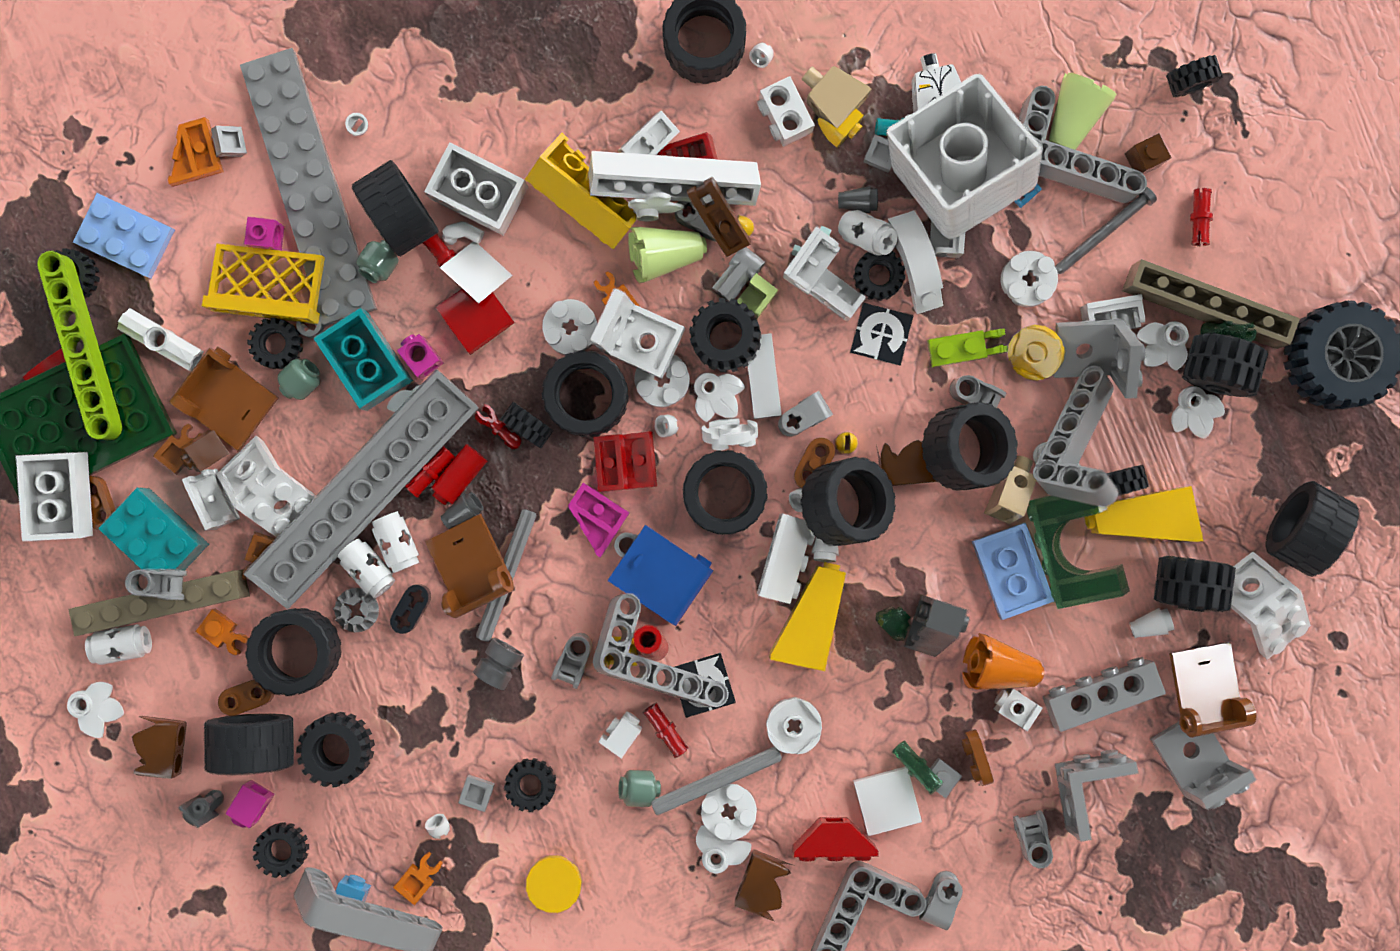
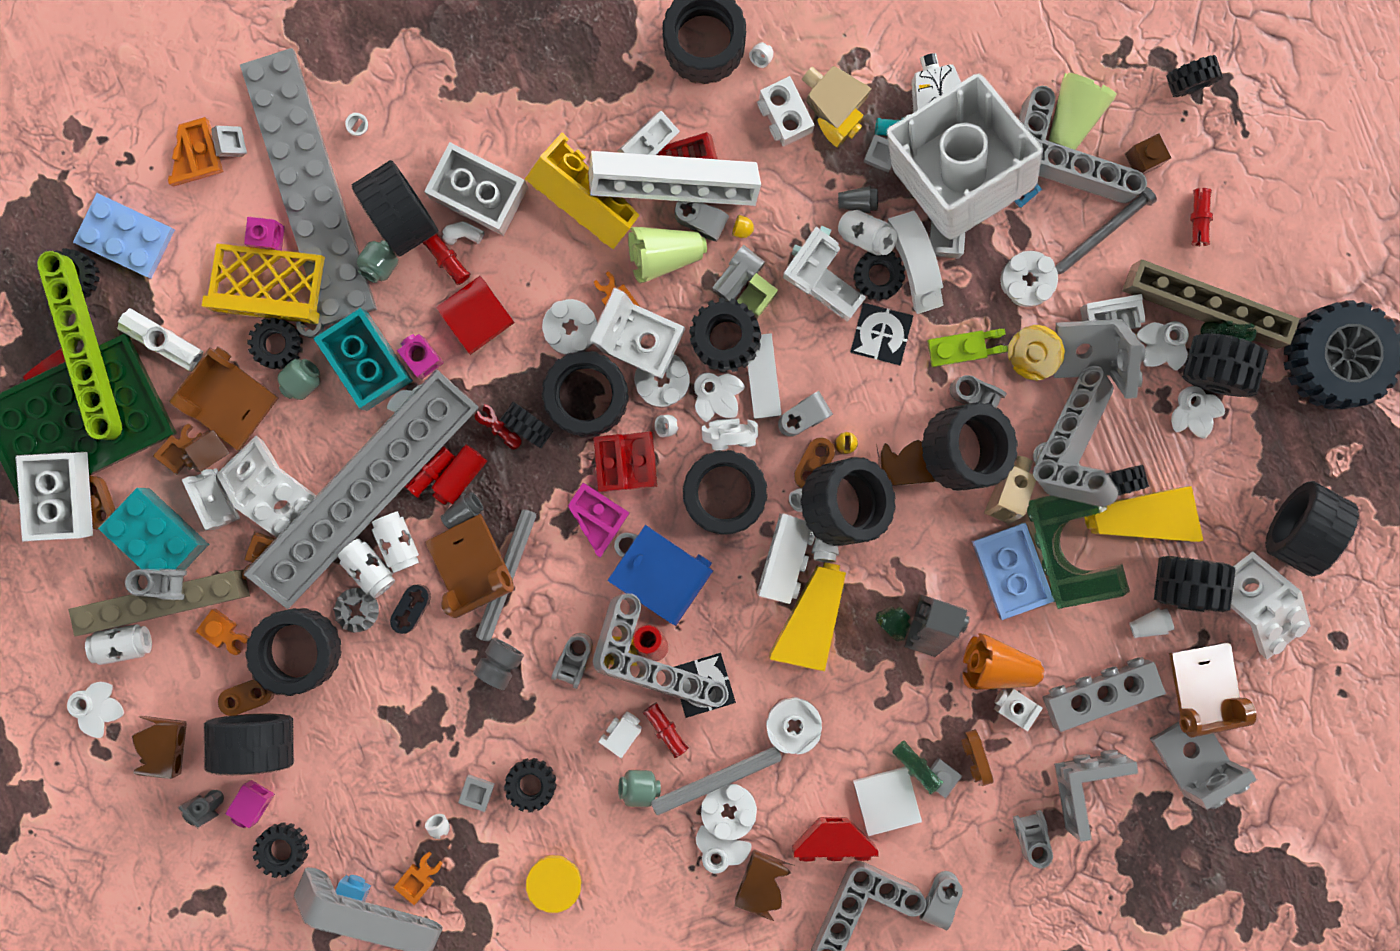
(319, 765): black tyre -> none
(476, 271): white sticker -> none
(650, 207): white plate -> none
(719, 217): reddish brown plate -> none

